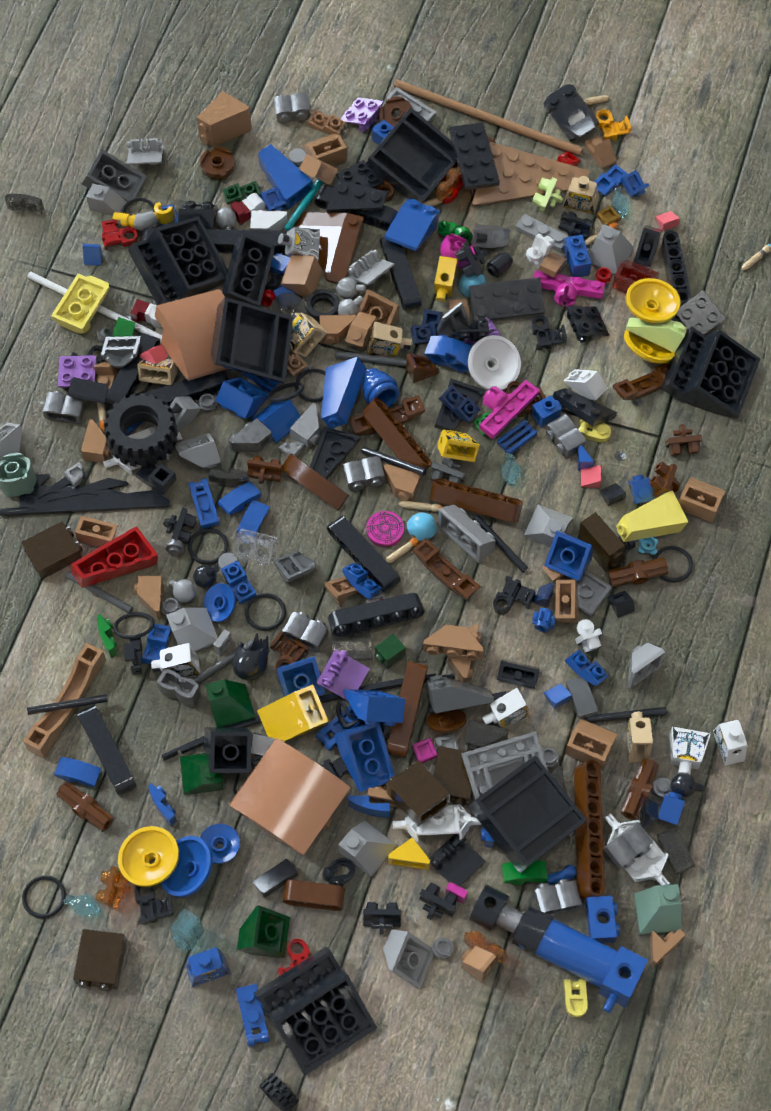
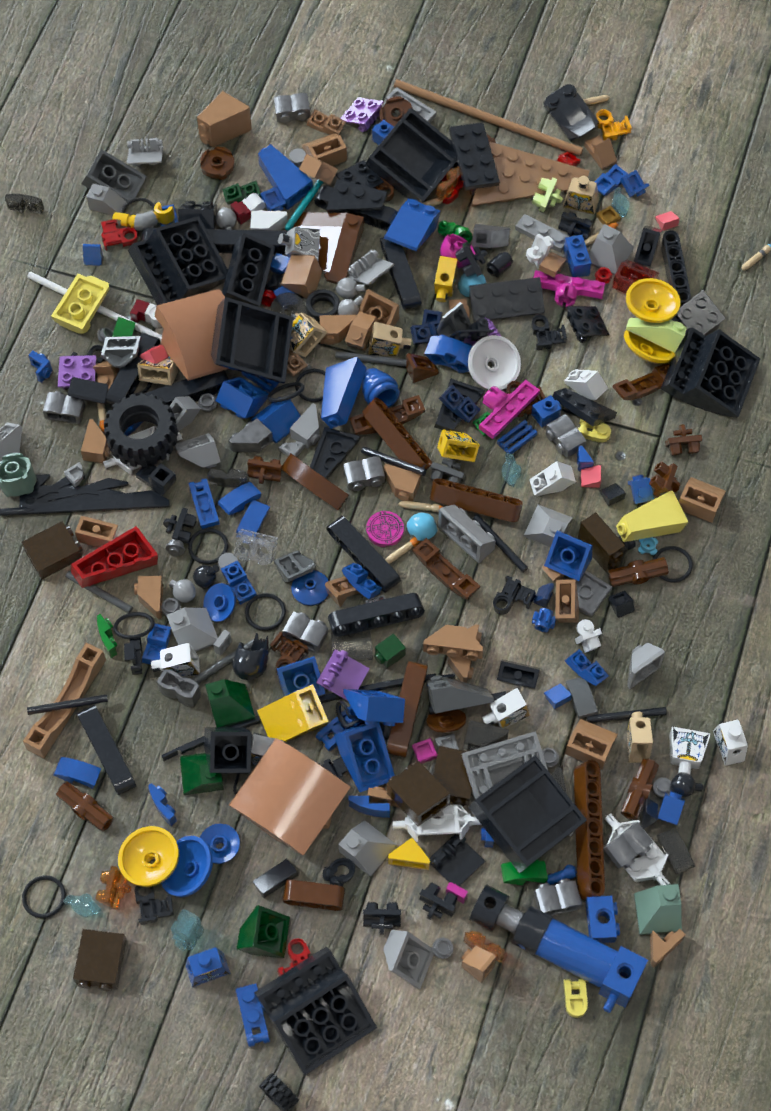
(42, 364): none -> blue bracket
(310, 595): none -> blue dish
(552, 479): none -> white slope

